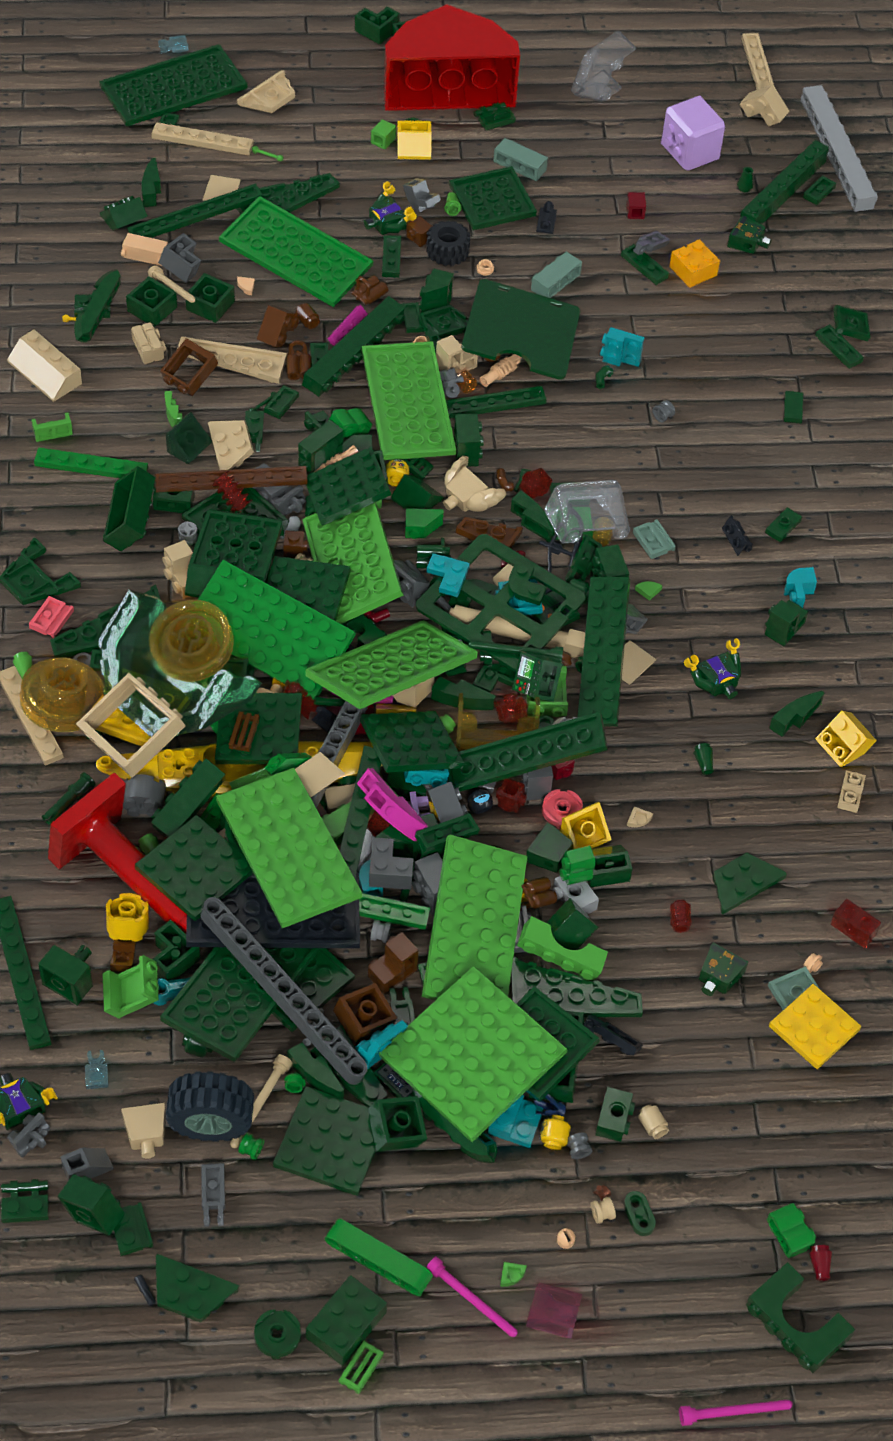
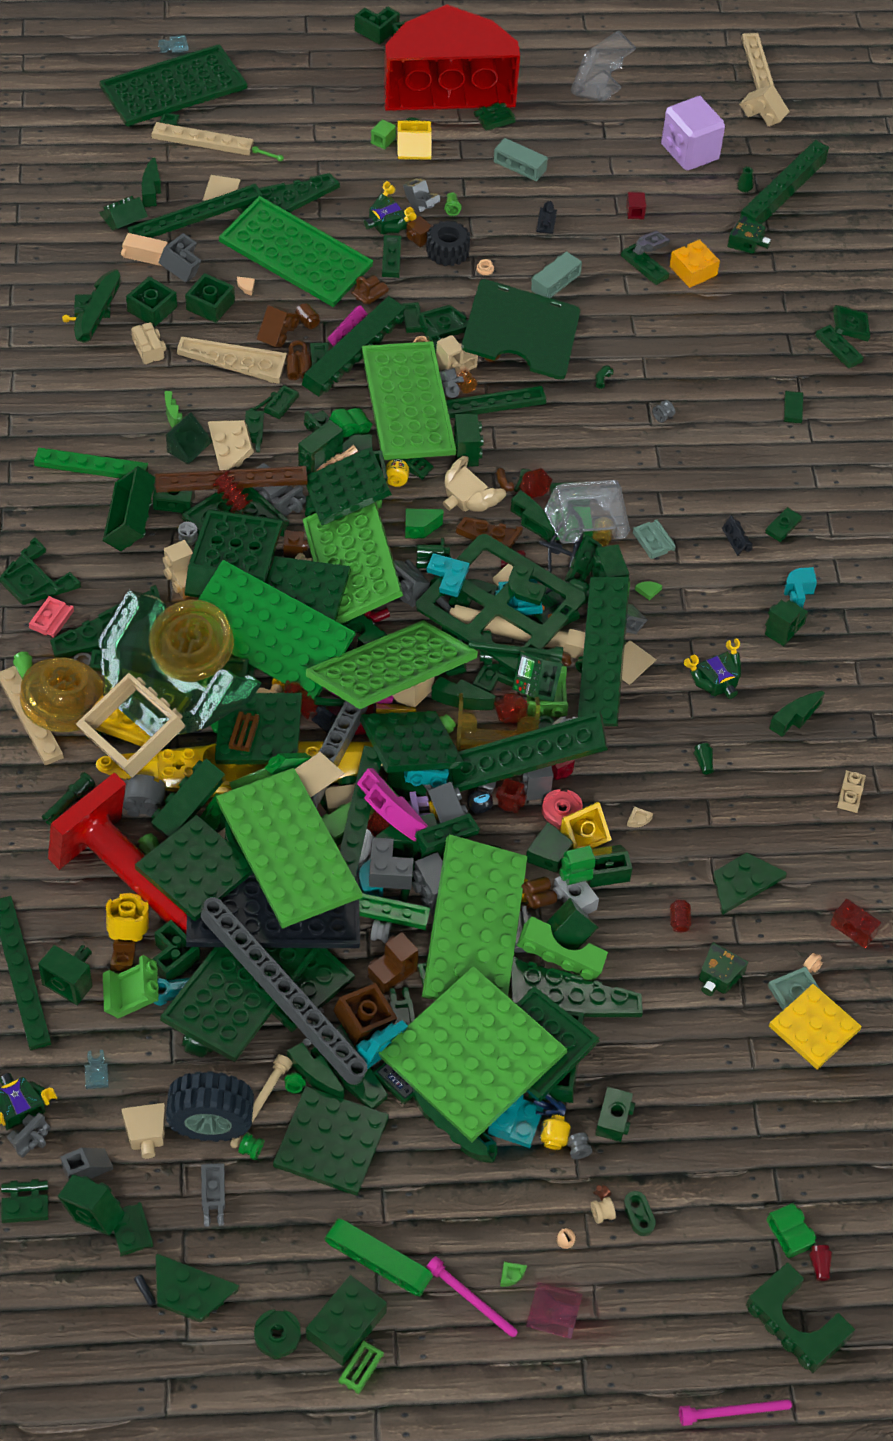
(44, 366): tan slope -> none
(52, 429): bright green hinge -> none
(157, 273): tan piece -> none
(189, 348): reddish brown window -> none
(269, 94): tan wing -> none
(293, 525): light grey arm -> none
(397, 1123): dark green brick -> none
(415, 494): dark green slope -> none
(437, 290): dark green slope -> none
(493, 198): dark green plate -> none
(500, 369): light nougat hinge -> none
(613, 1035): black hinge -> none
(622, 347): teal plate -> none
(653, 1121): tan brick -> none
(819, 190): dark green plate -> none
(840, 152): light grey brick -> none
(845, 738): yellow slope -> none

